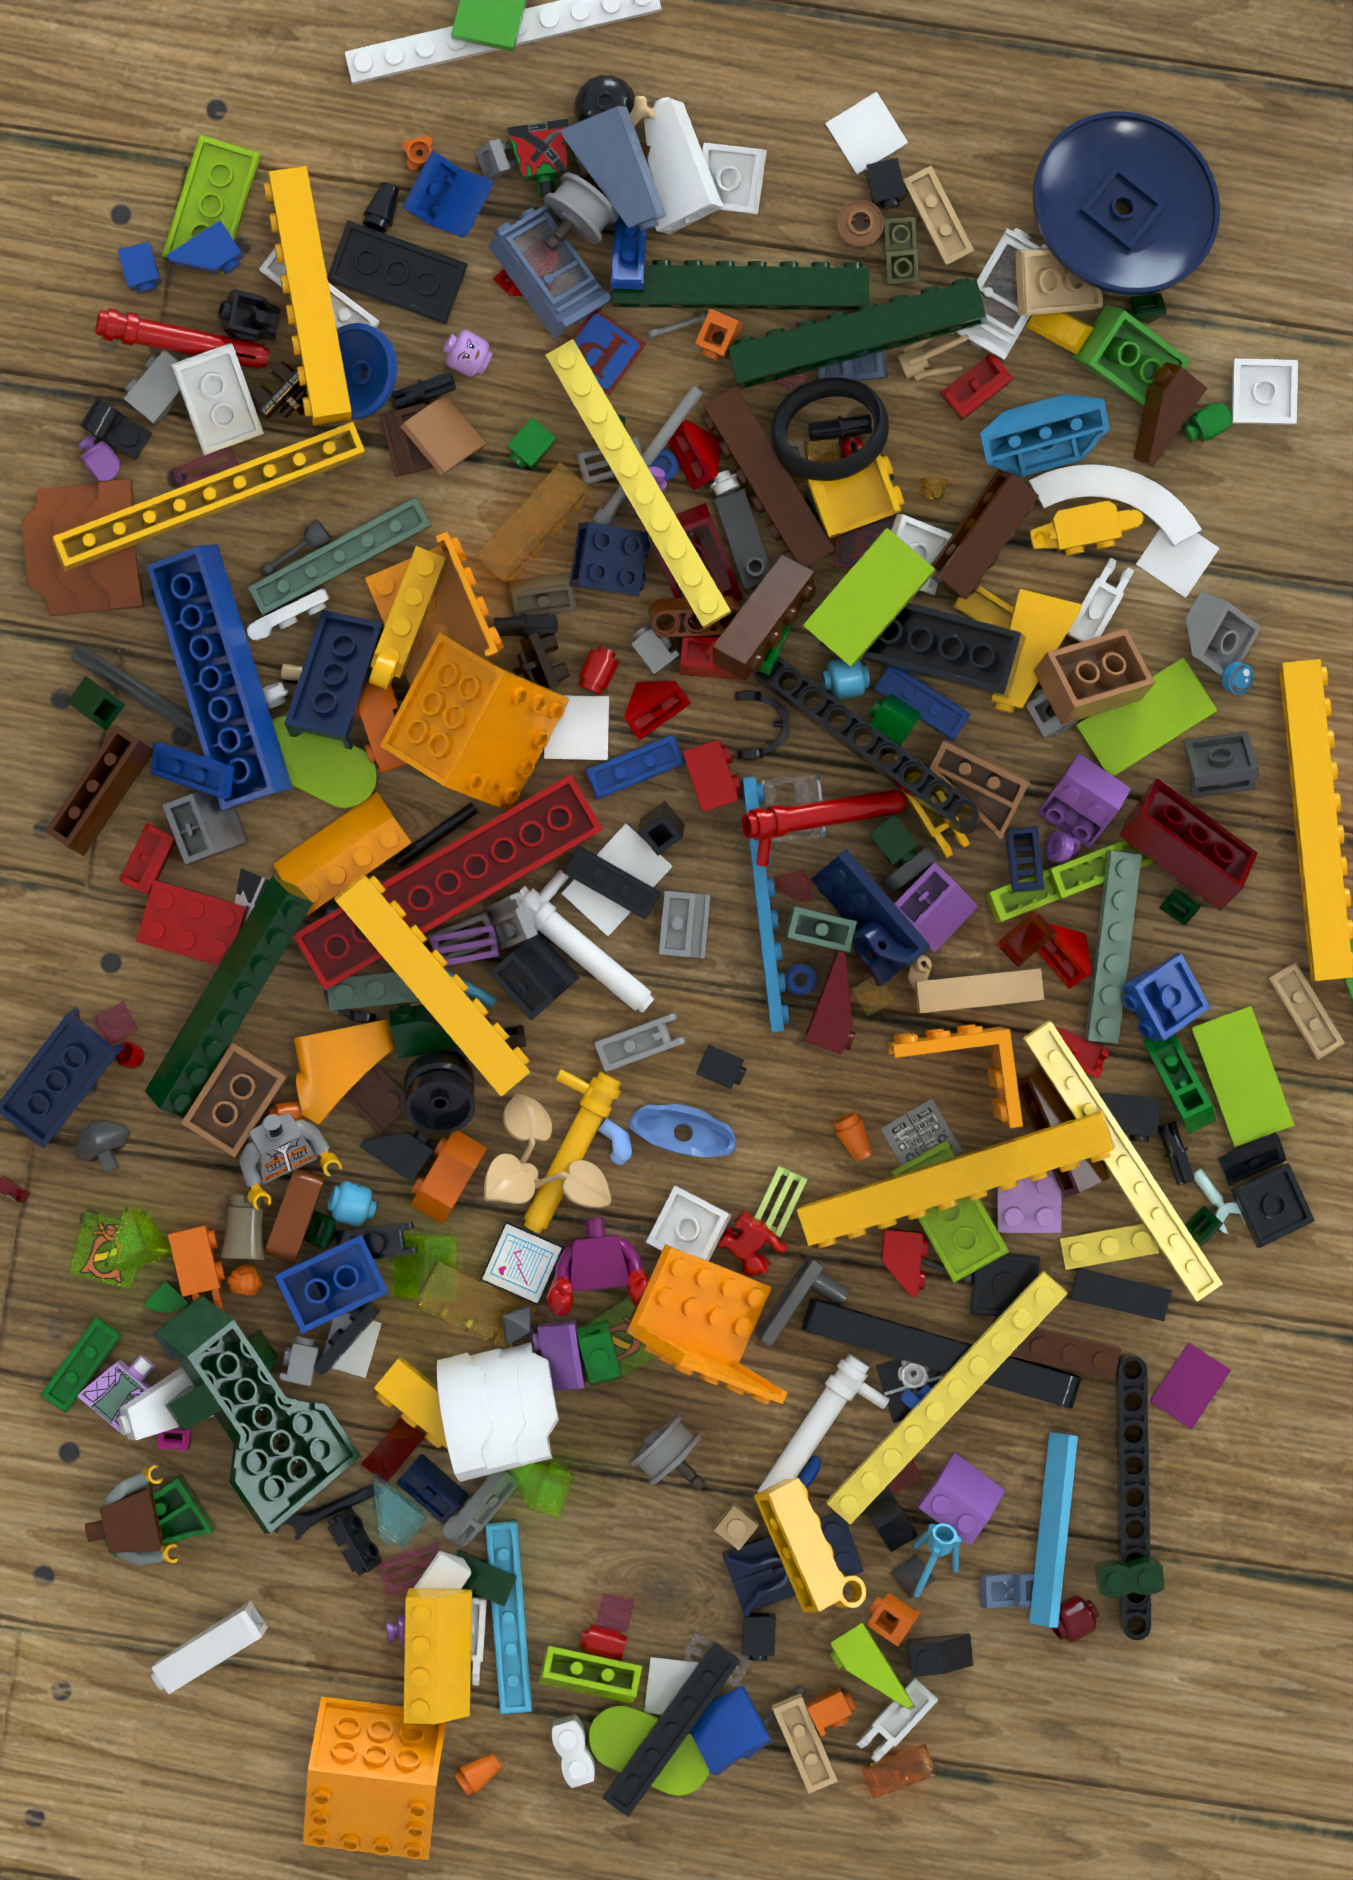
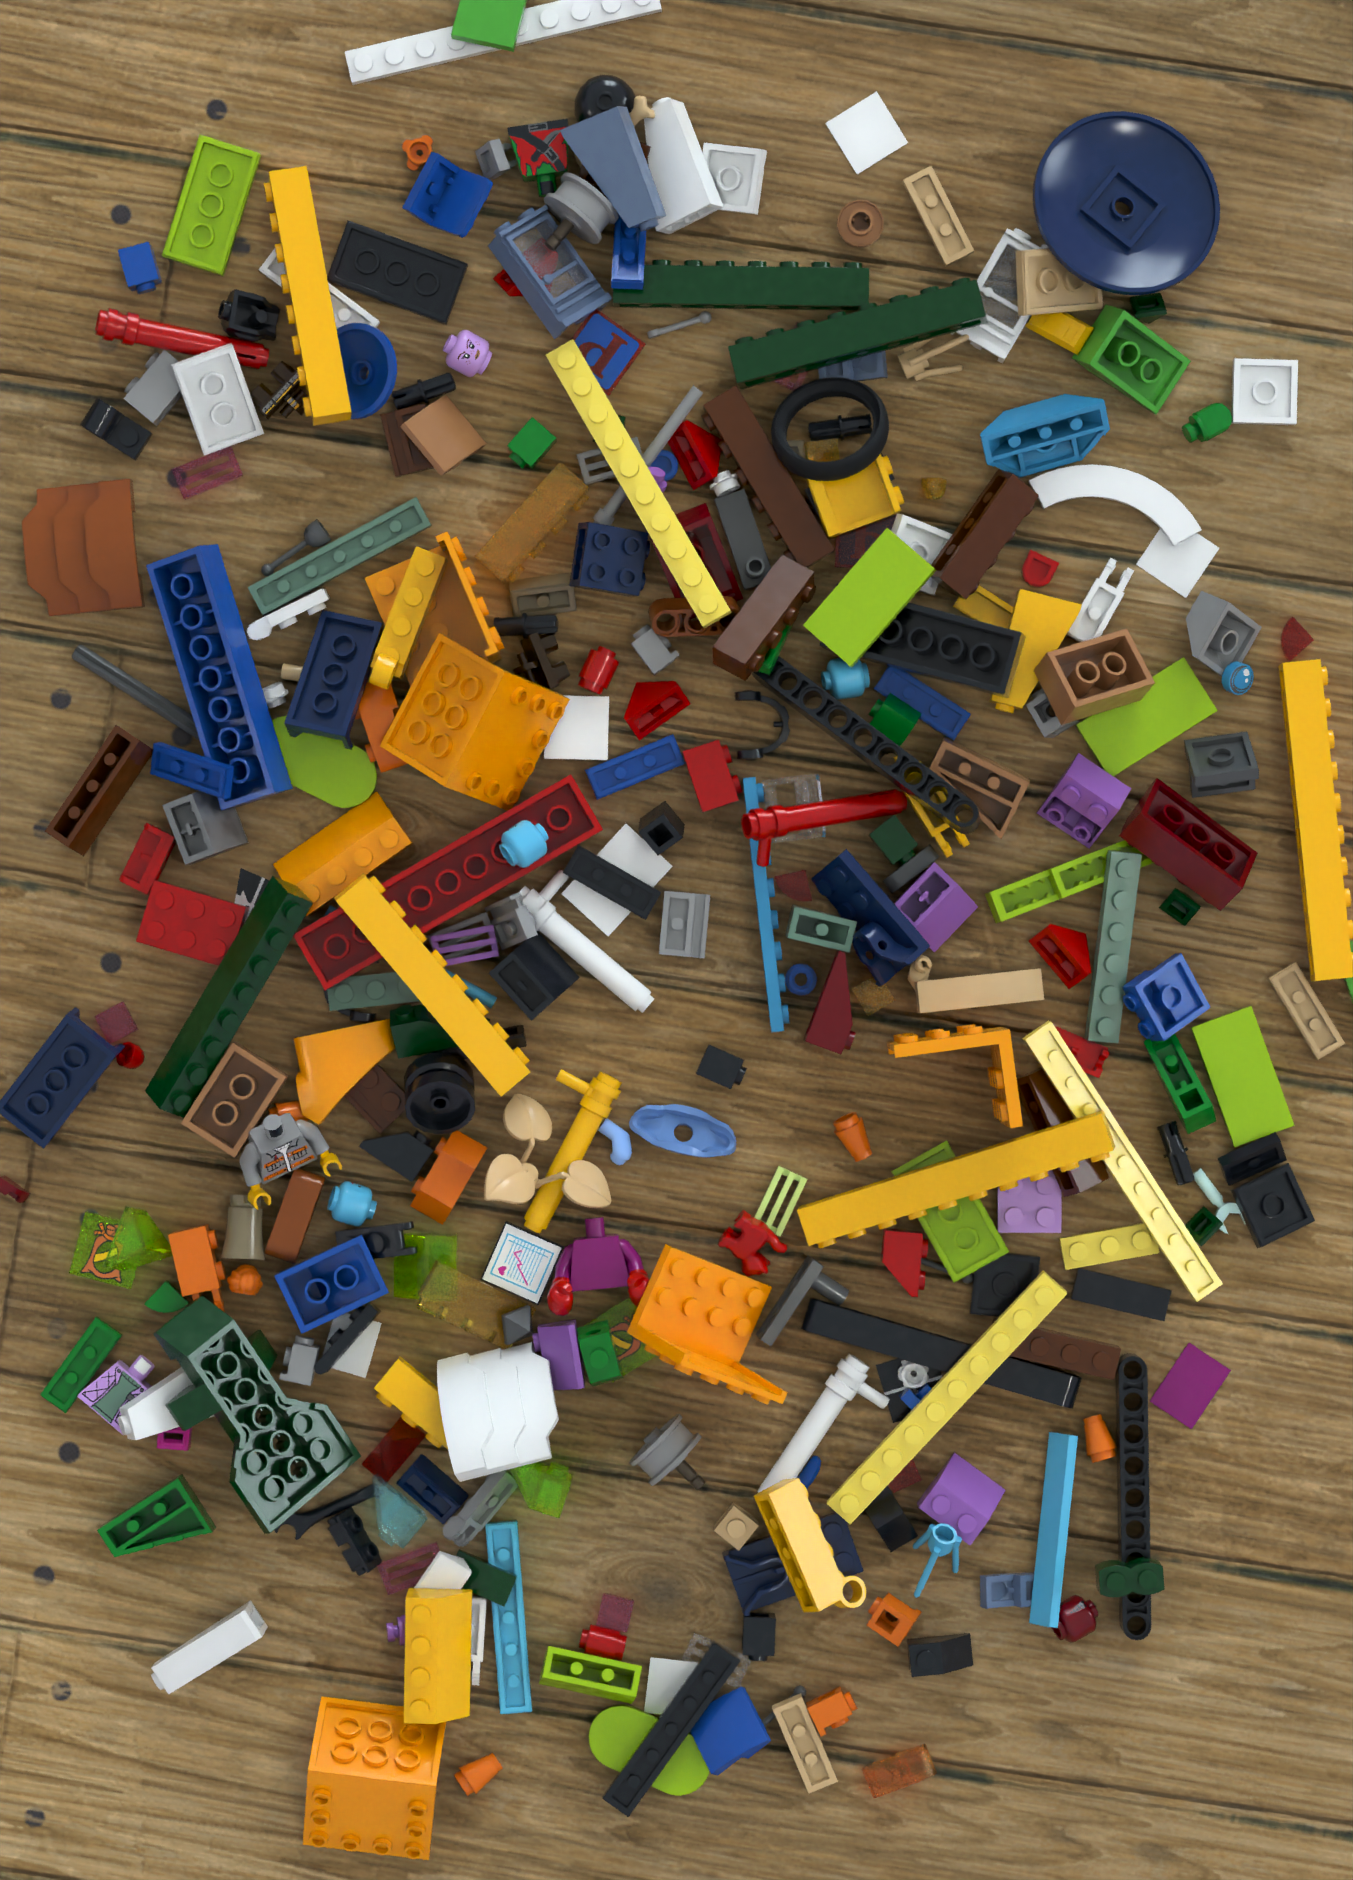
(96, 703): dark green brick -> none
(99, 459): medium lavender arm -> none
(99, 1141): dark grey piece -> none
(132, 1522): reddish brown torso -> none
(208, 496): yellow brick -> none
(209, 251): blue slope -> none
(321, 1230): dark green slope -> none
(381, 209): black cone -> none
(436, 834): black bar -> none
(524, 843): none -> medium azure head
(569, 1742): white brick -> none
(636, 1043): light grey hinge -> none
(689, 1224): white hinge -> none
(698, 658): red hinge -> none
(717, 323): orange brick -> none
(846, 449): red hinge -> none
(865, 1660): lime slope -> none
(885, 183): black brick -> none
(897, 1720): white hinge -> none
(901, 249): olive slope -> none
(910, 1573): dark grey slope -> none
(919, 1132): light grey sticker -> none
(976, 386): red hinge -> none
(1022, 834): dark blue slope -> none
(1026, 938): clear red slope -> none
(1038, 569): none -> red tile
(1061, 847): medium lavender tile -> none
(1085, 526): yellow hinge -> none
(1098, 1439): none -> orange cone
(1134, 1114): black slope -> none
(1166, 408): reddish brown slope -> none
(1294, 639): none -> clear red tile

